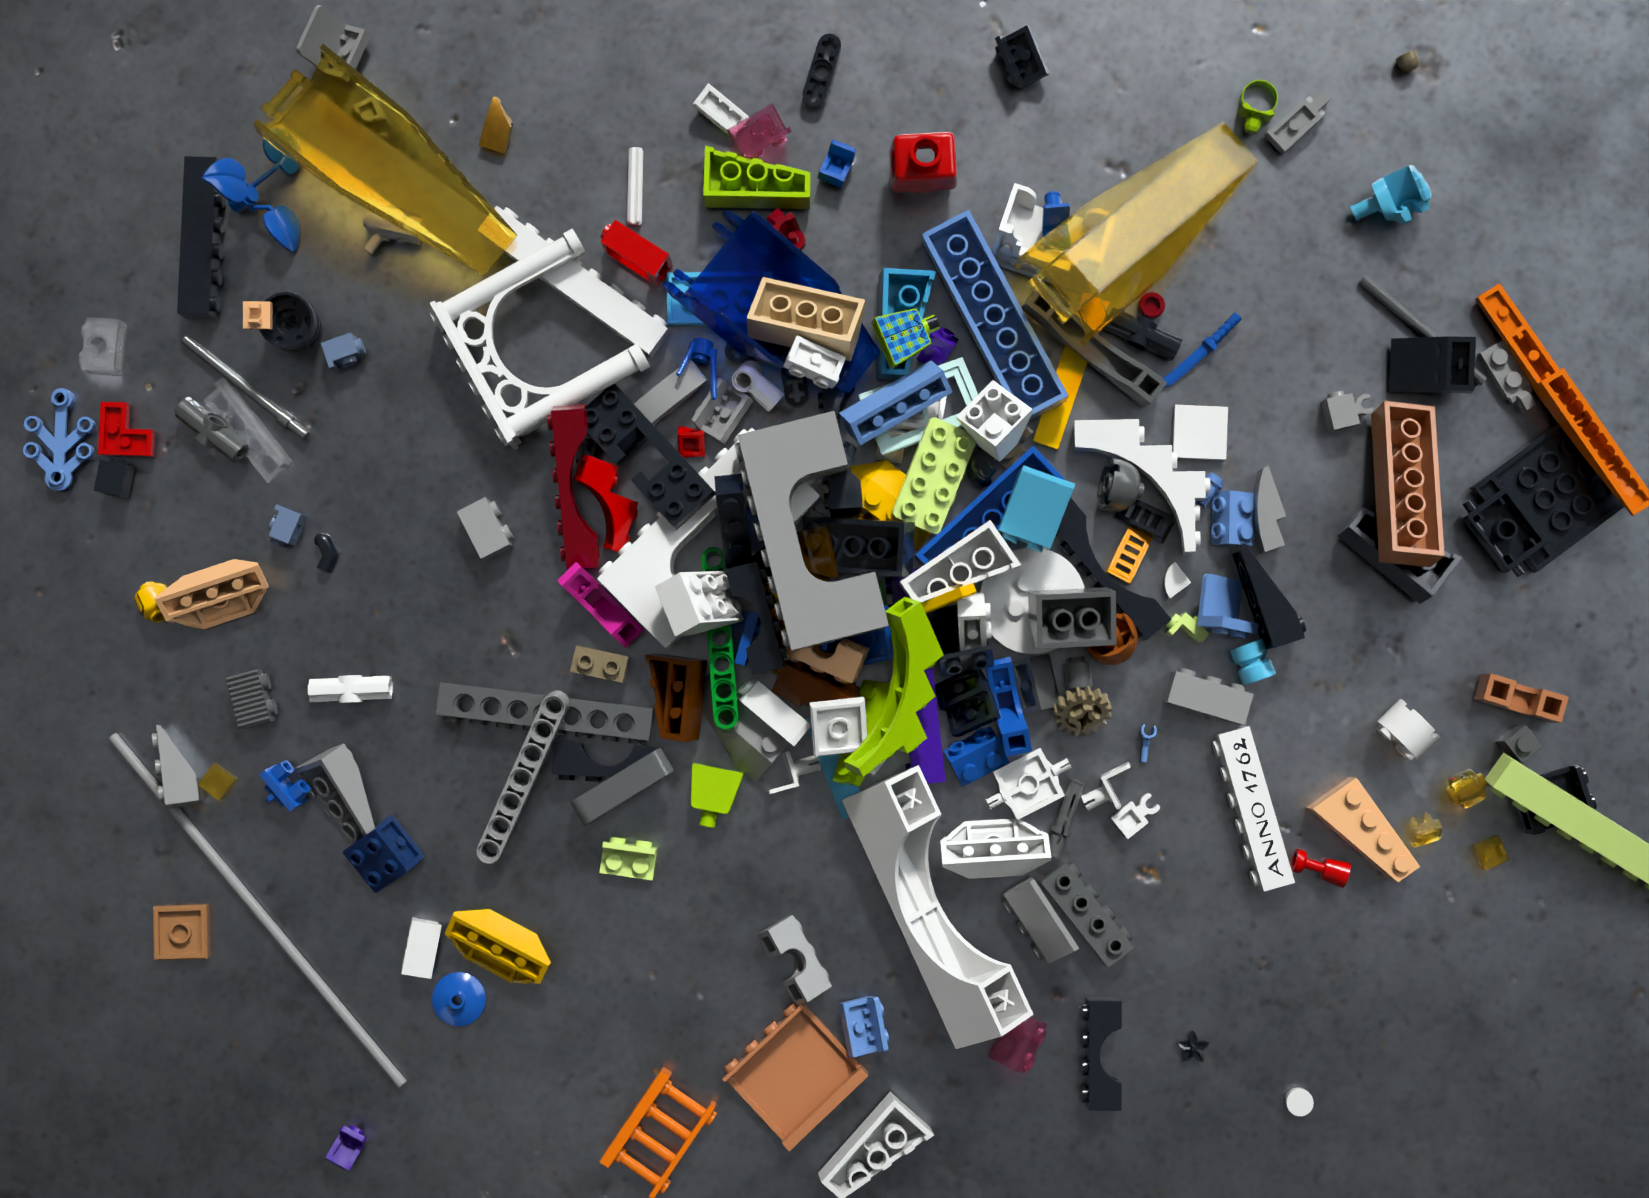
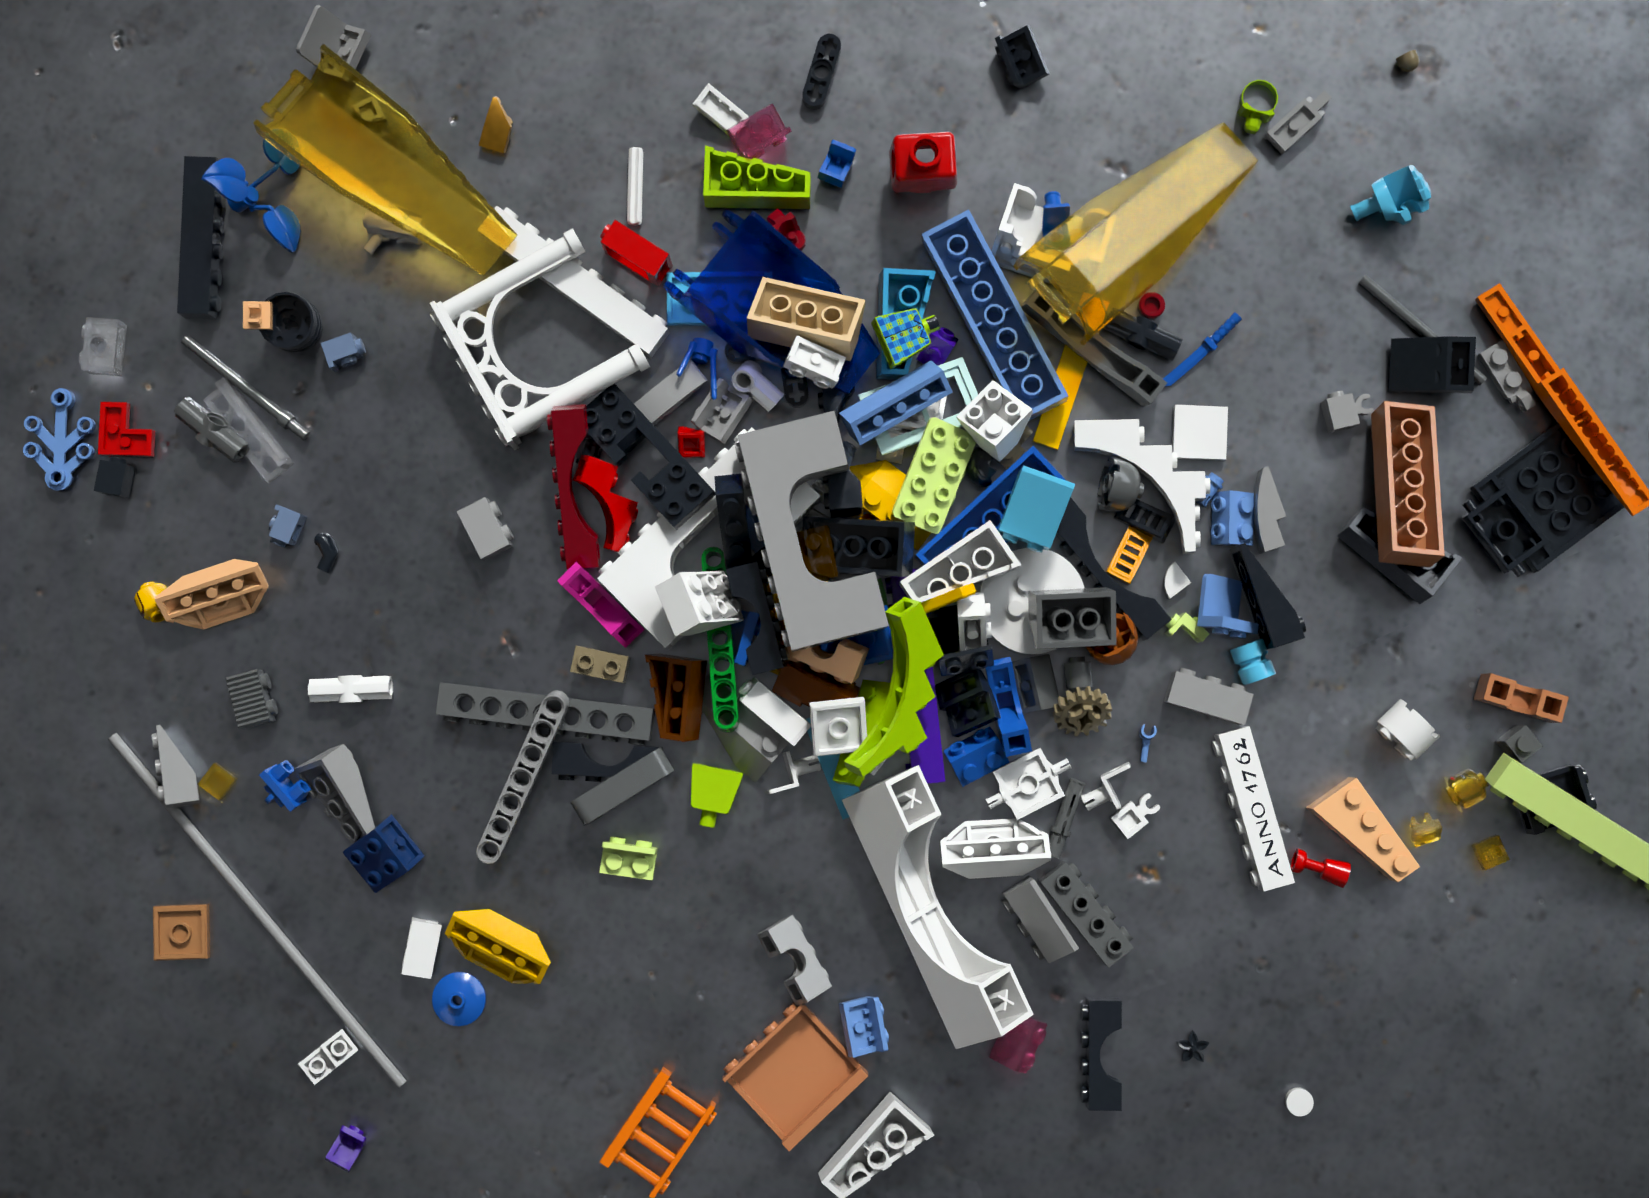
(328, 1057): none -> white slope

